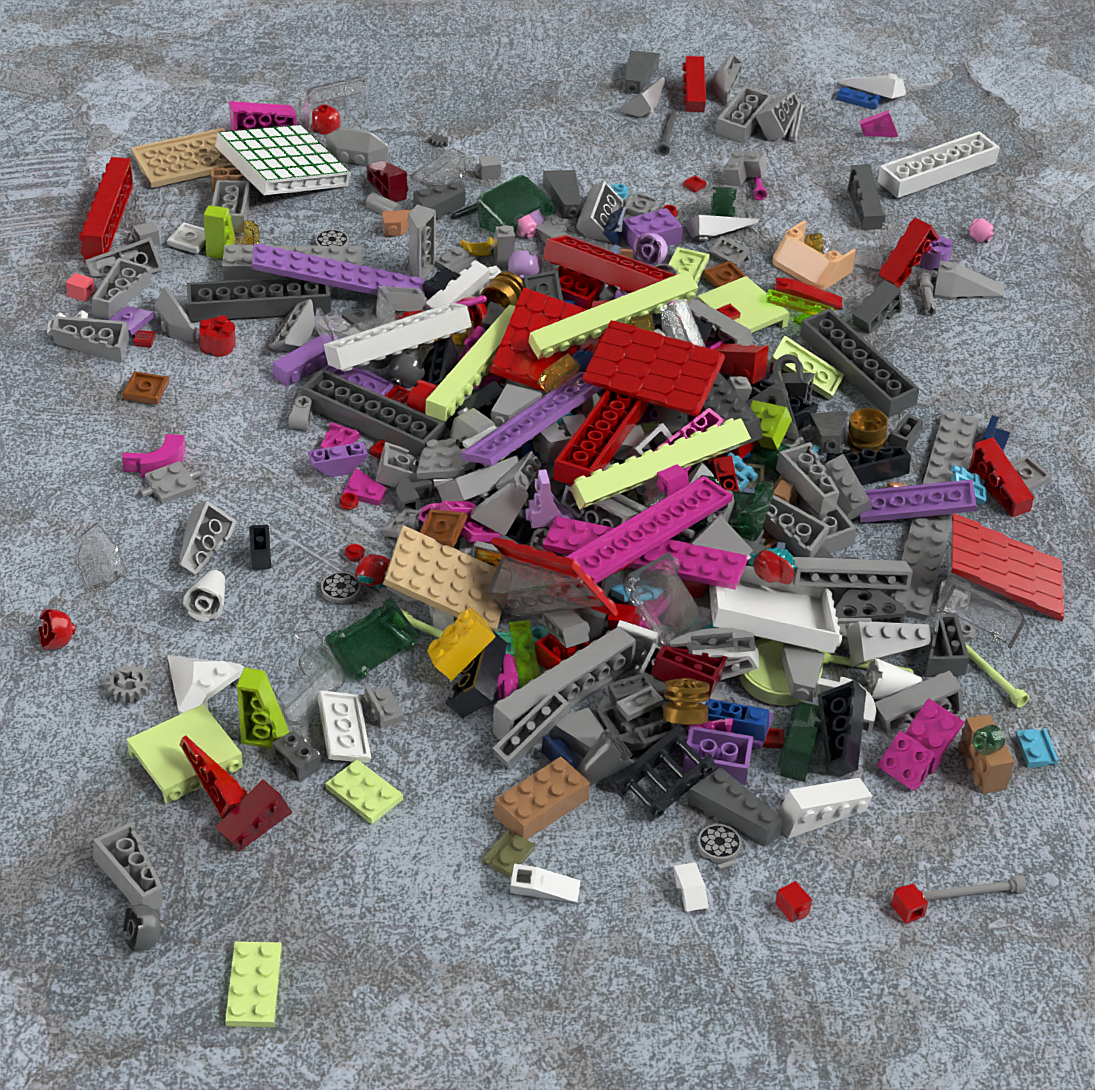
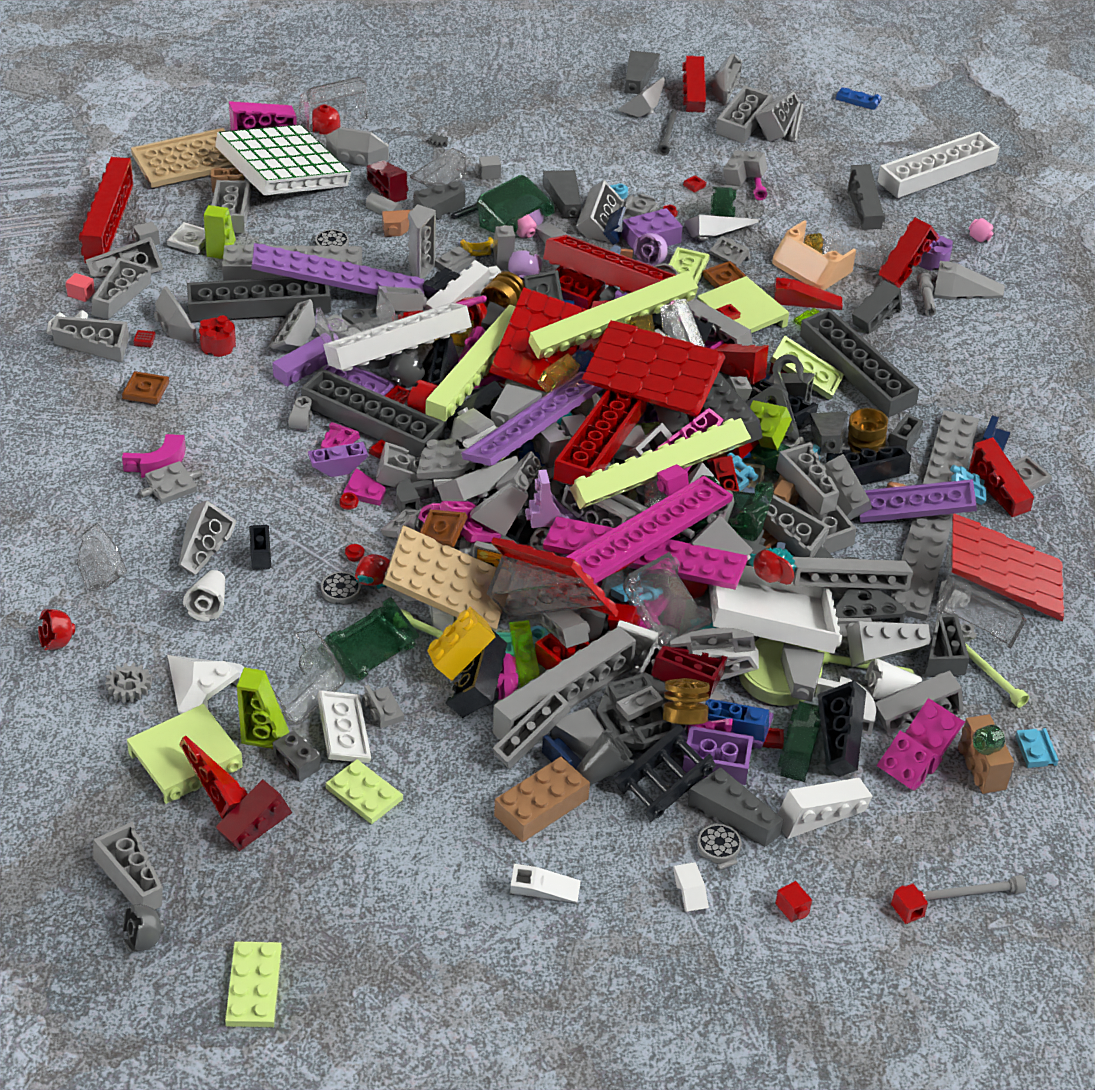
(135, 318): medium lavender plate -> none
(251, 232): clear yellow piece -> none
(508, 851): olive plate -> none
(795, 303): clear neon green tile -> none
(879, 125): dark pink wing -> none
(883, 85): white wedge -> none

